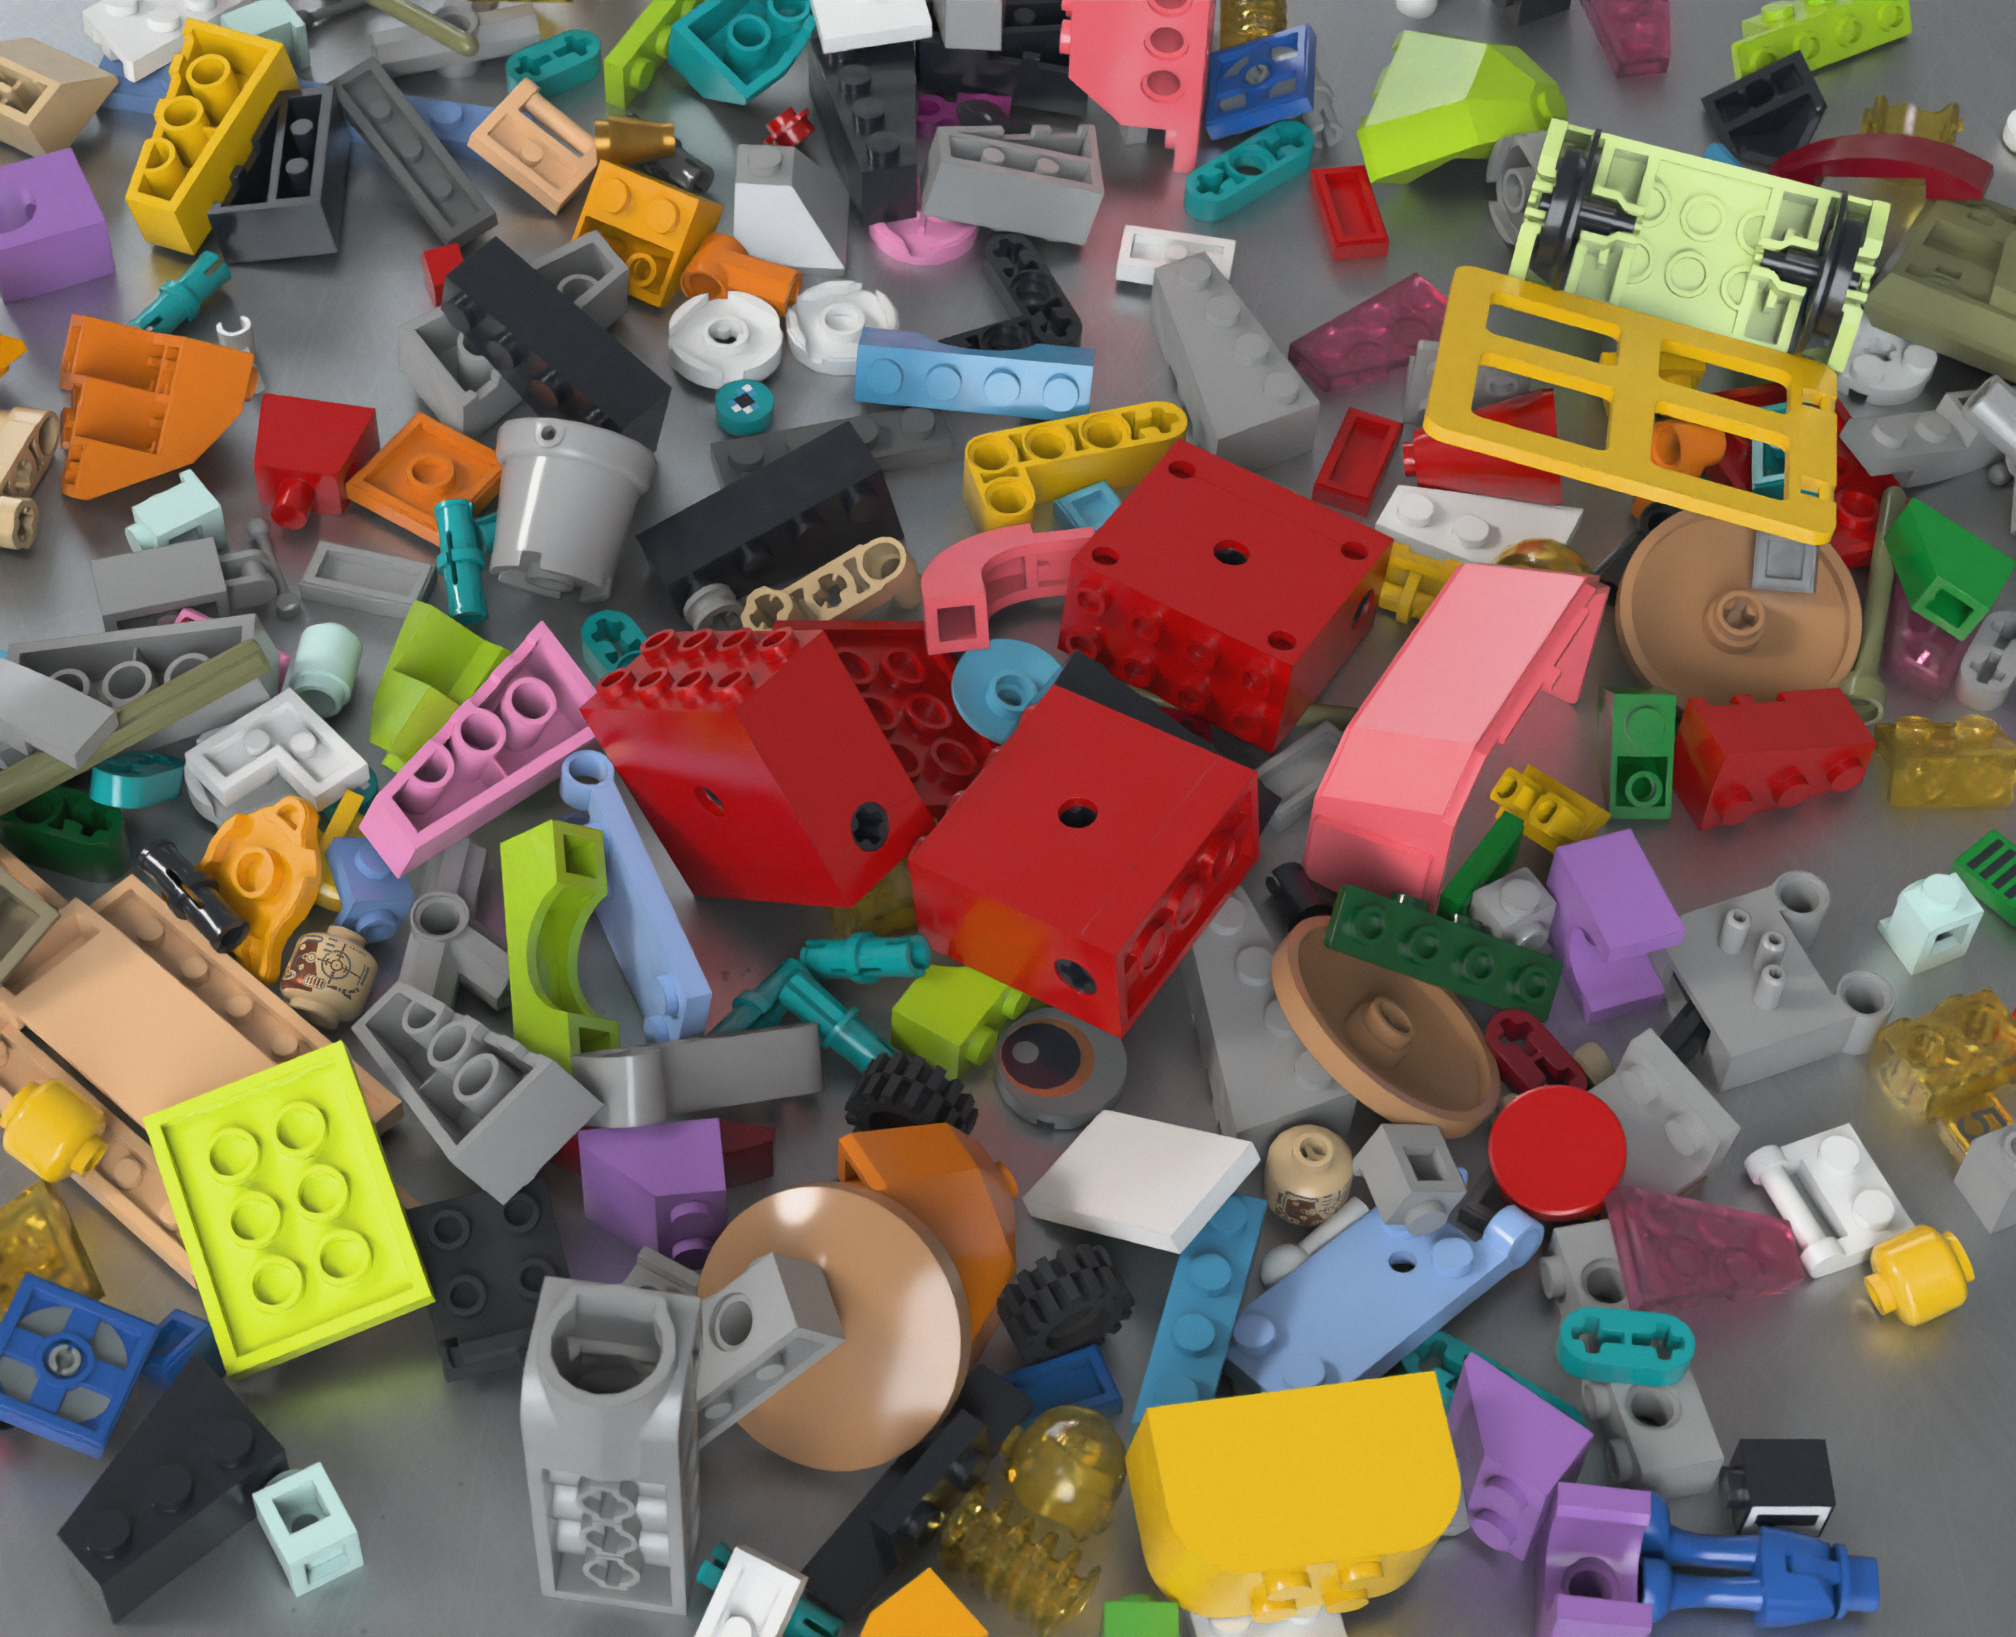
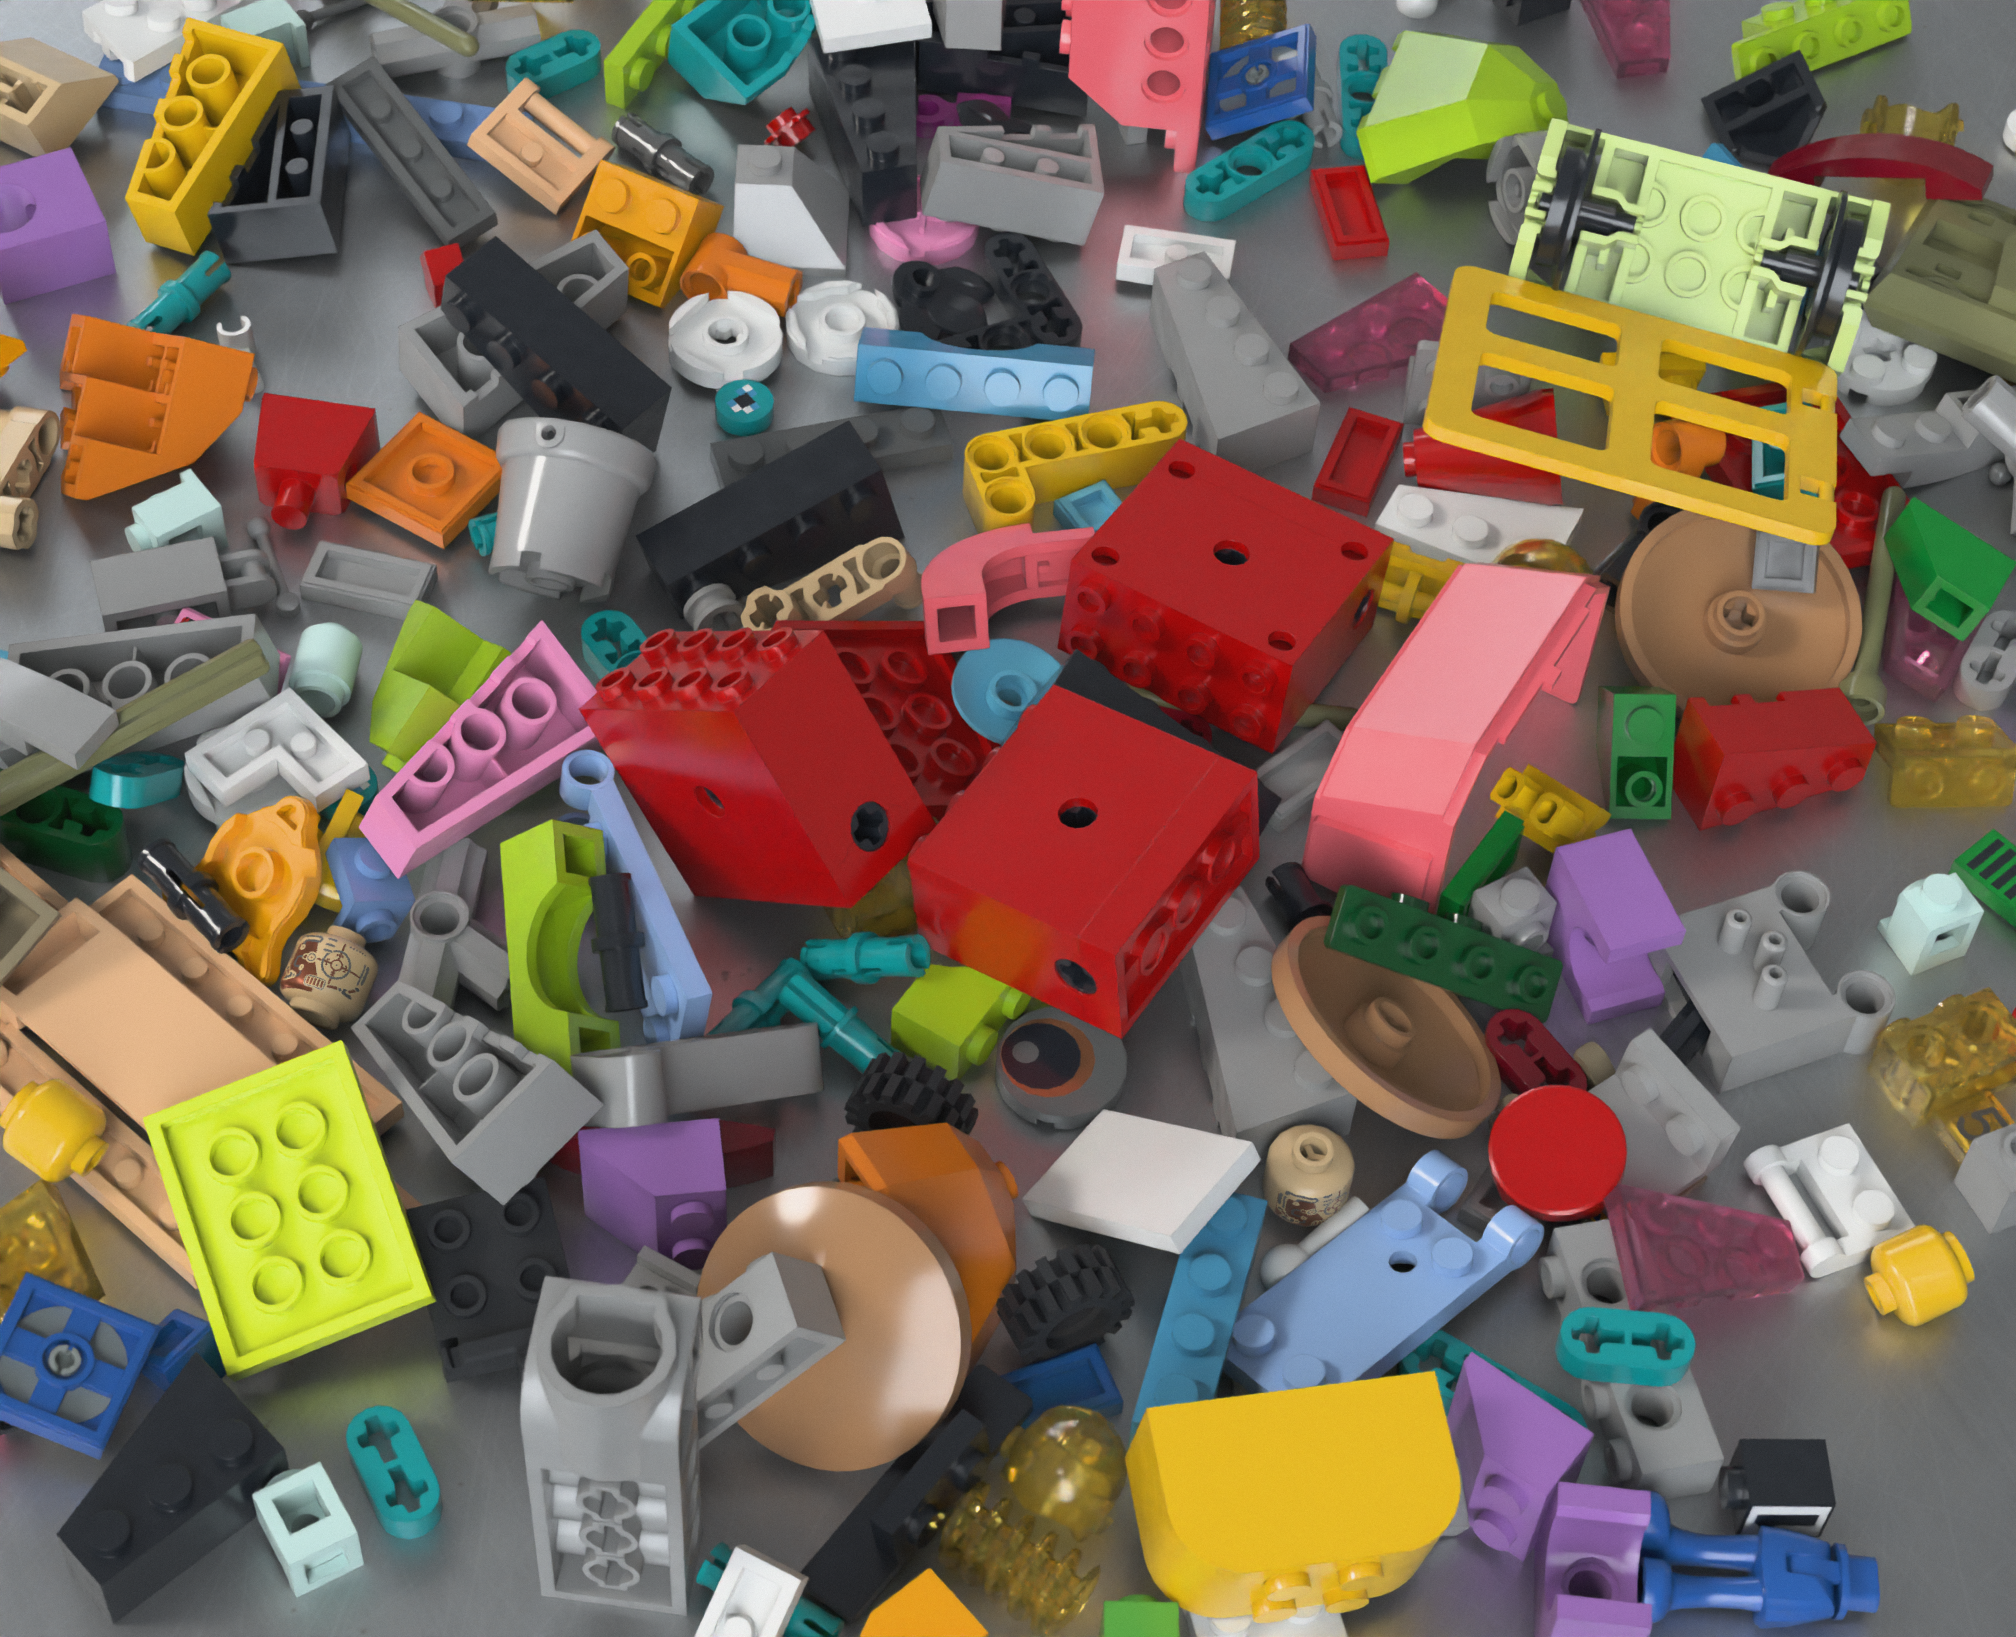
(408, 1465): none -> teal beam
(461, 562): teal pin -> none
(618, 942): none -> black pin
(633, 140): pearl gold cone -> none
(945, 301): none -> black plate
(1352, 80): none -> teal beam
(1410, 1176): light grey brick -> none

